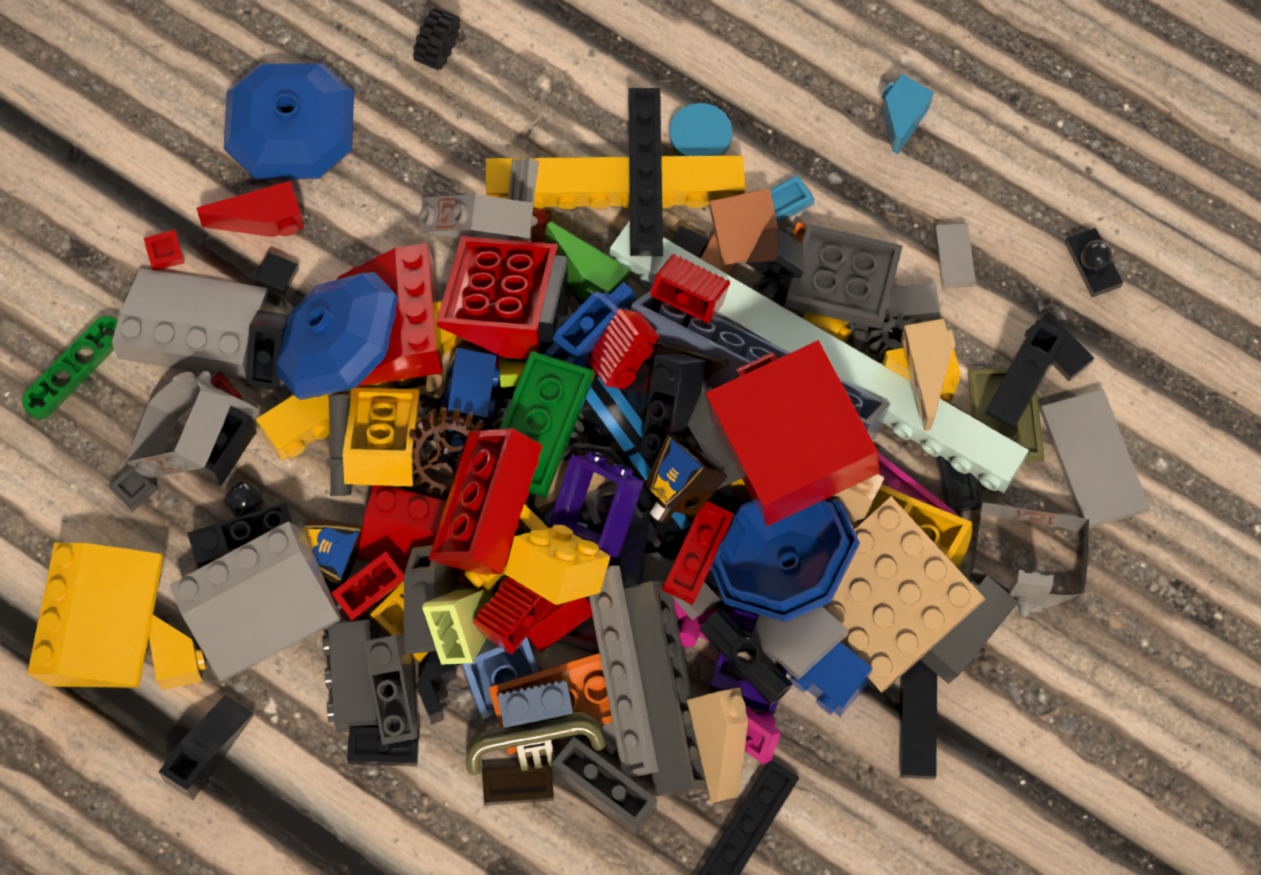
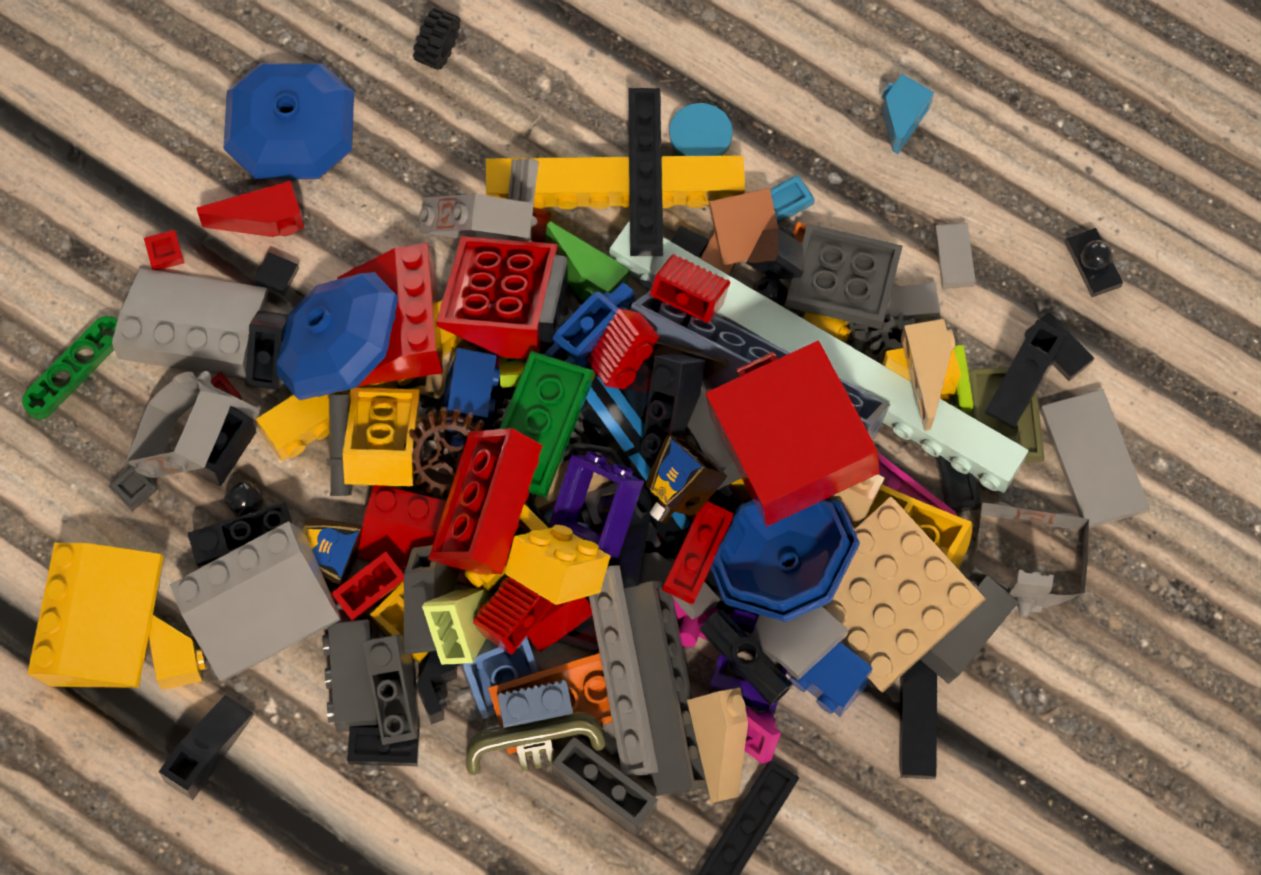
(513, 786): dark brown tile -> none
(963, 395): none -> lime tile

